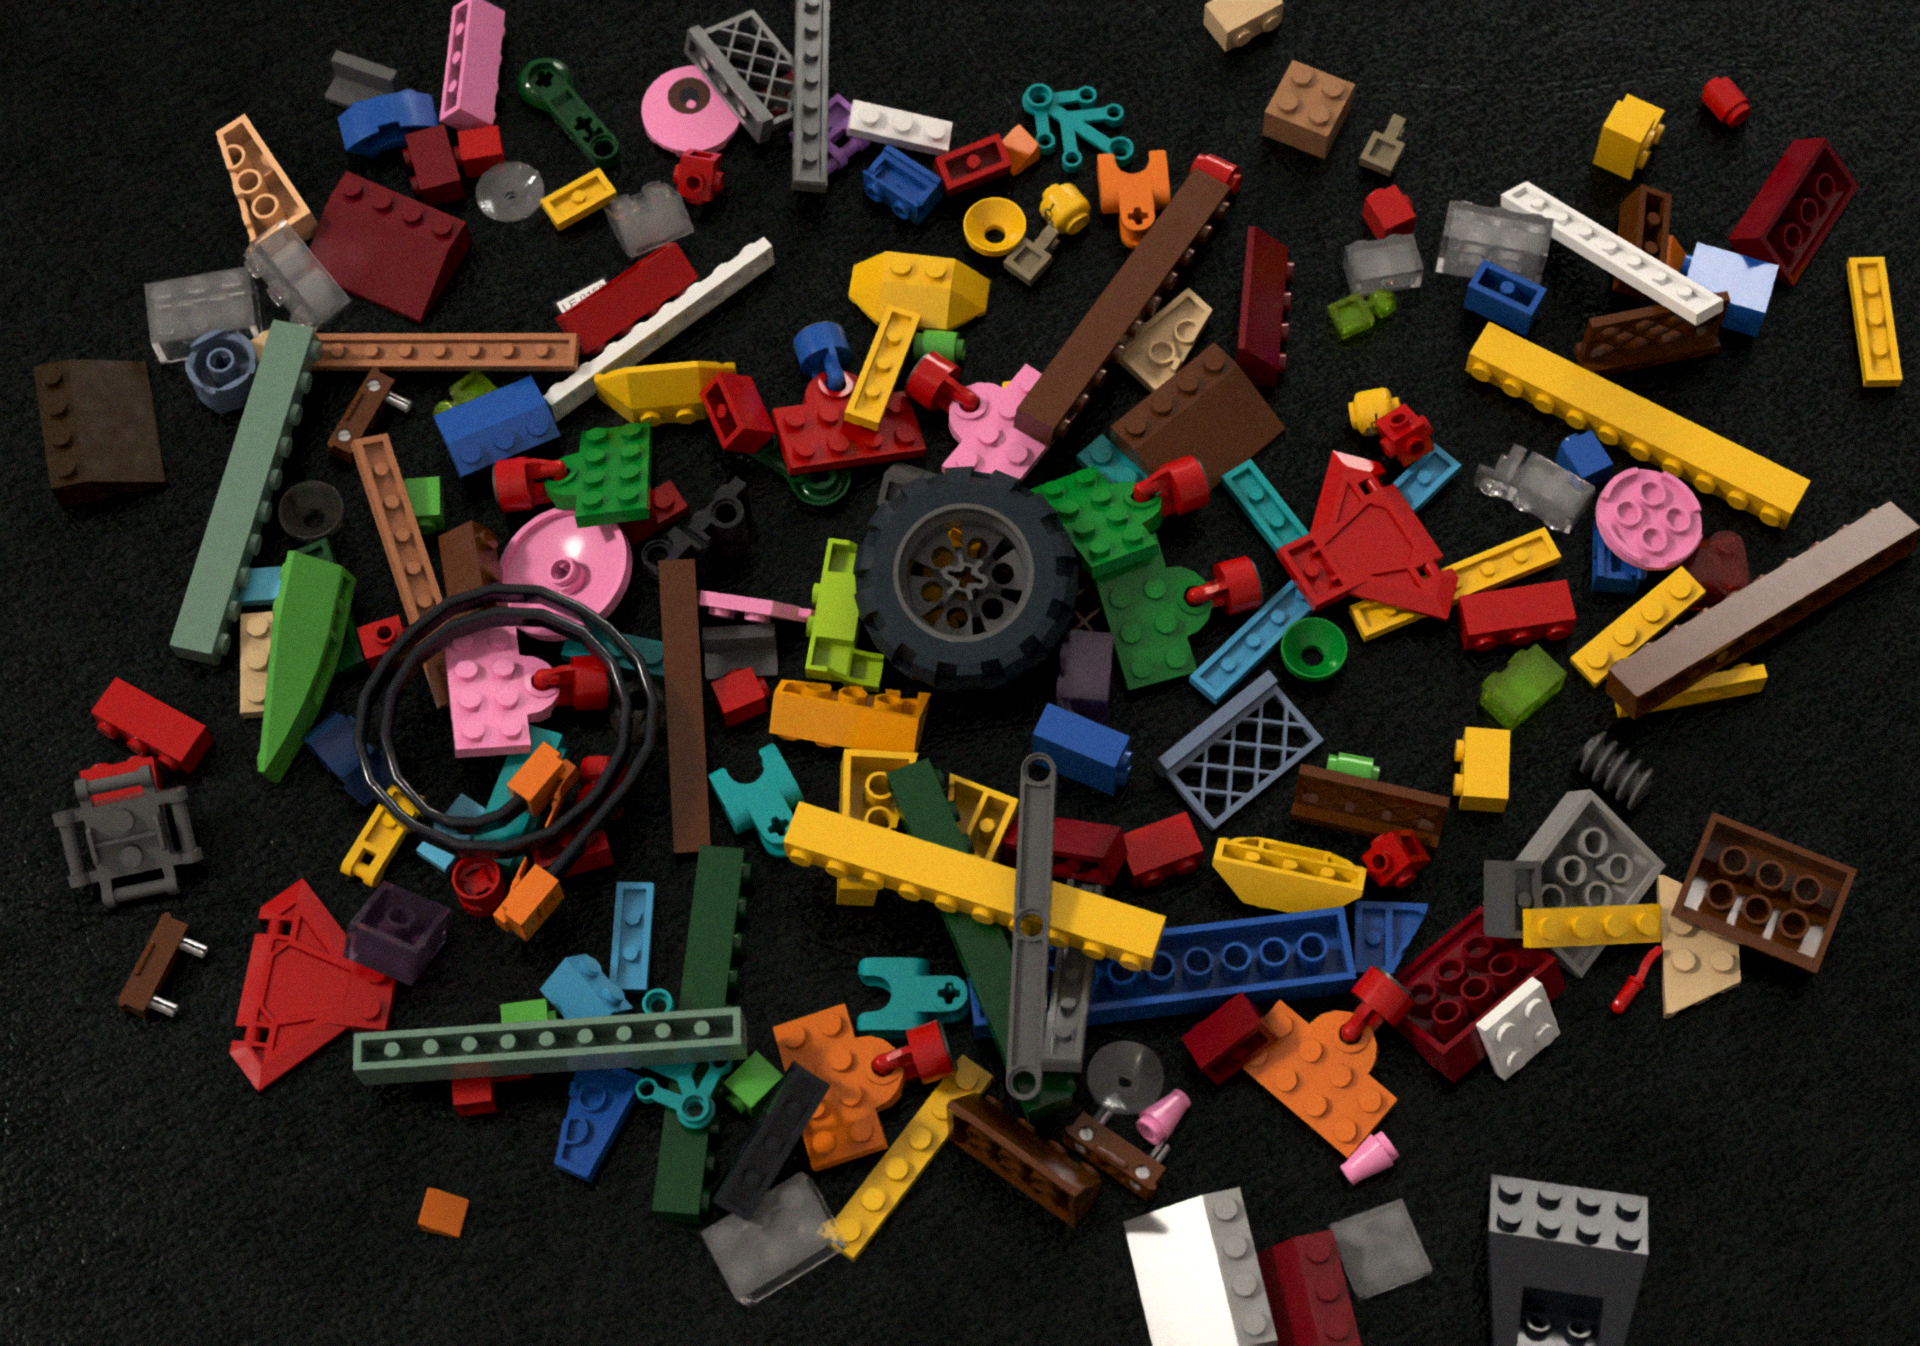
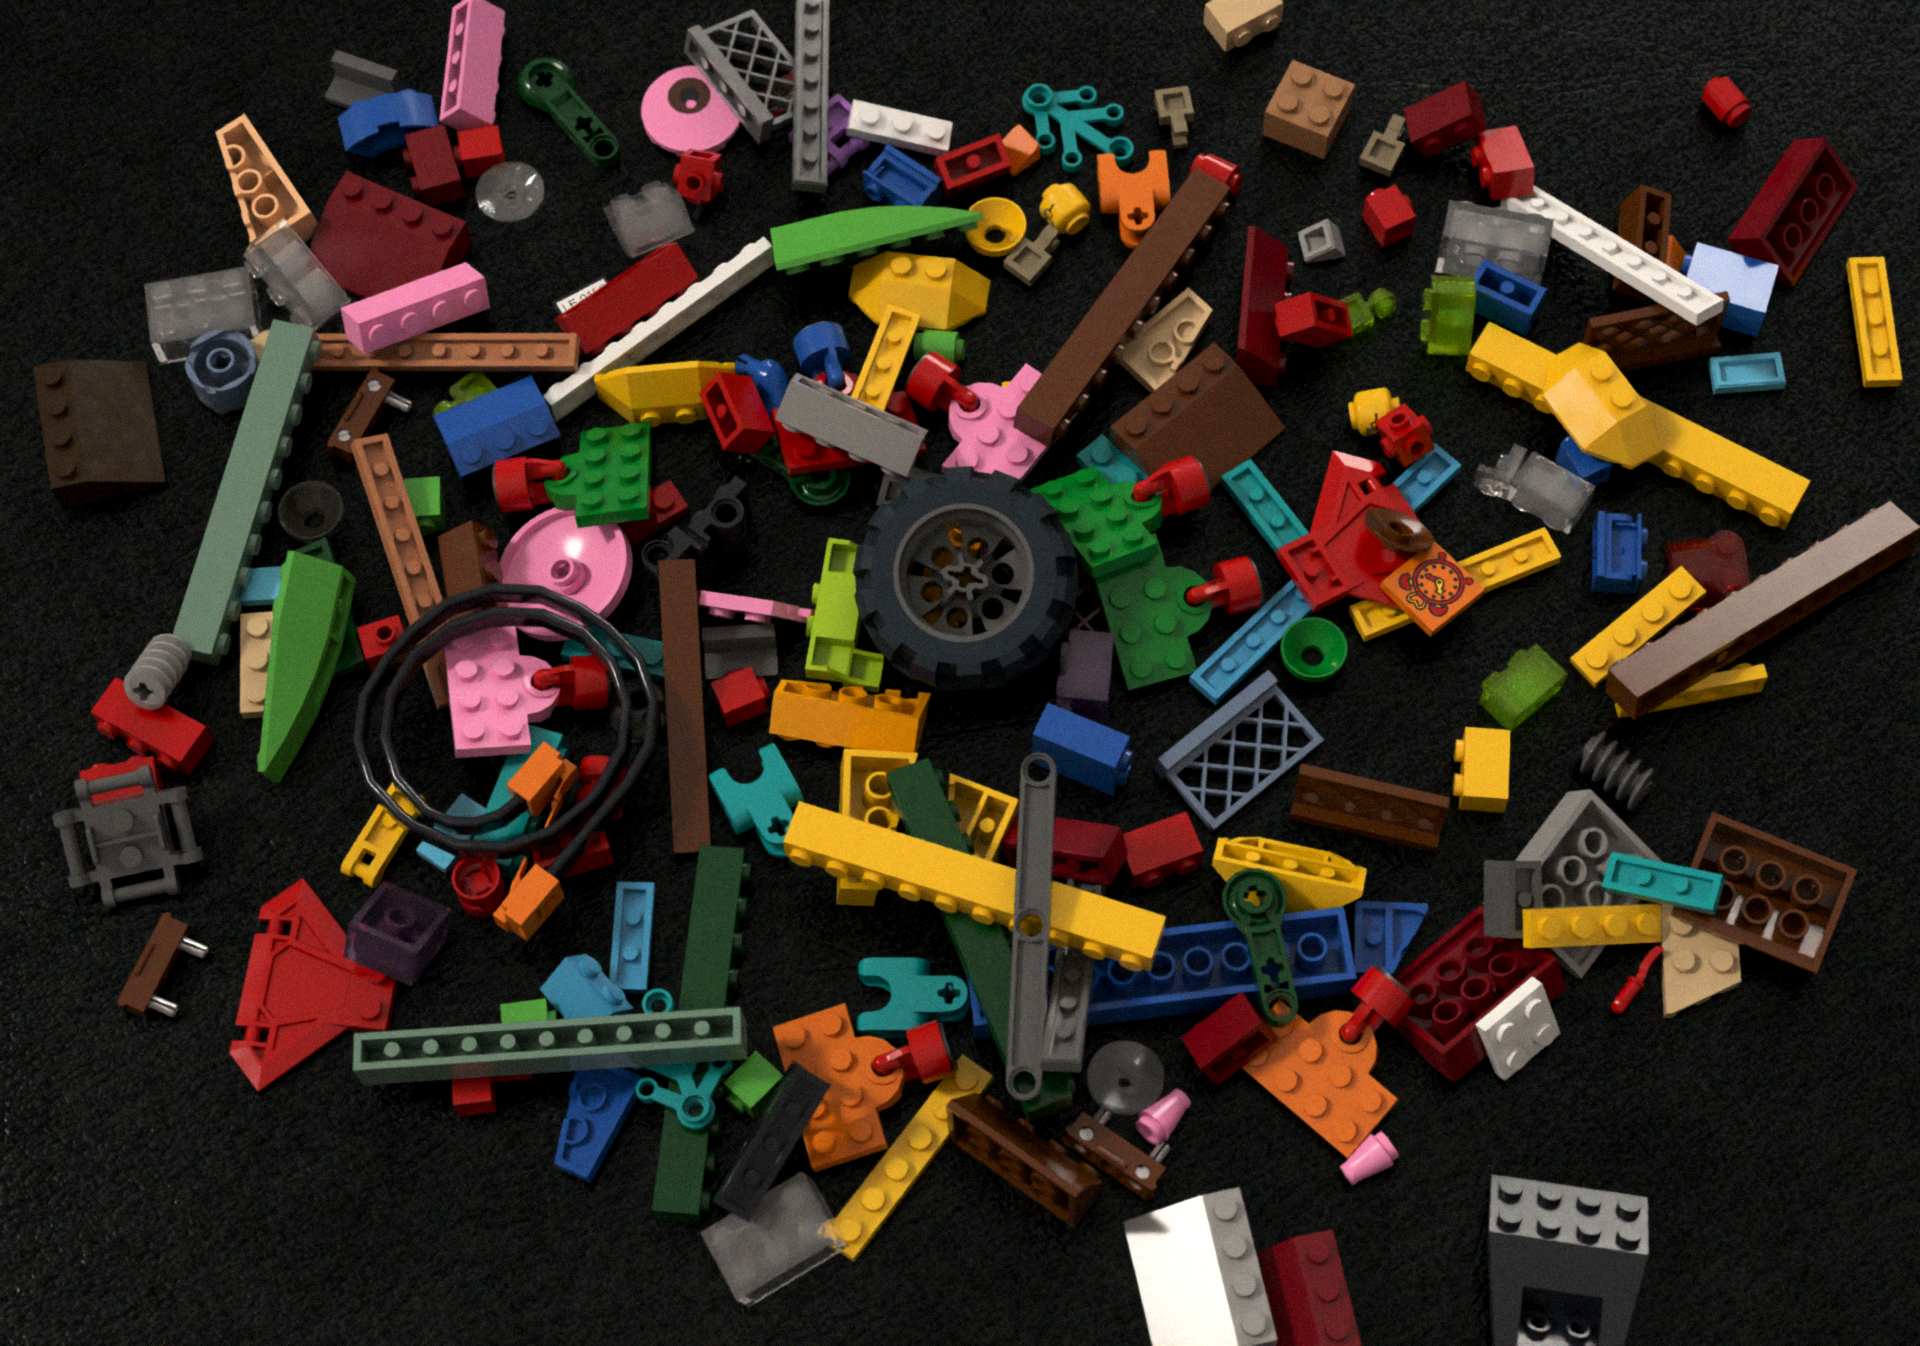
(157, 671): none -> light grey piece
(334, 748): dark blue brick -> none
(415, 308): none -> bright pink brick
(443, 1213): orange slope -> none
(578, 199): yellow plate -> none
(768, 378): none -> blue arm
(850, 425): none -> light grey brick
(860, 231): none -> bright green wedge
(1176, 109): none -> dark tan plate
(1263, 935): none -> dark green beam
(1313, 320): none -> red brick
(1321, 242): none -> light grey slope
(1353, 765): bright green brick -> none
(1380, 1249): clear plate -> none
(1383, 263): clear brick -> none
(1395, 858): red brick -> none
(1398, 530): none -> reddish brown dish
(1432, 589): none -> orange tile
(1445, 119): none -> dark red brick
(1449, 315): none -> clear neon green brick
(1503, 163): none -> red brick
(1515, 615): red brick -> none
(1599, 407): none -> yellow wedge
(1629, 136): yellow brick -> none
(1649, 519): bright pink tile -> none
(1663, 883): none -> teal plate
(1746, 373): none -> medium azure tile

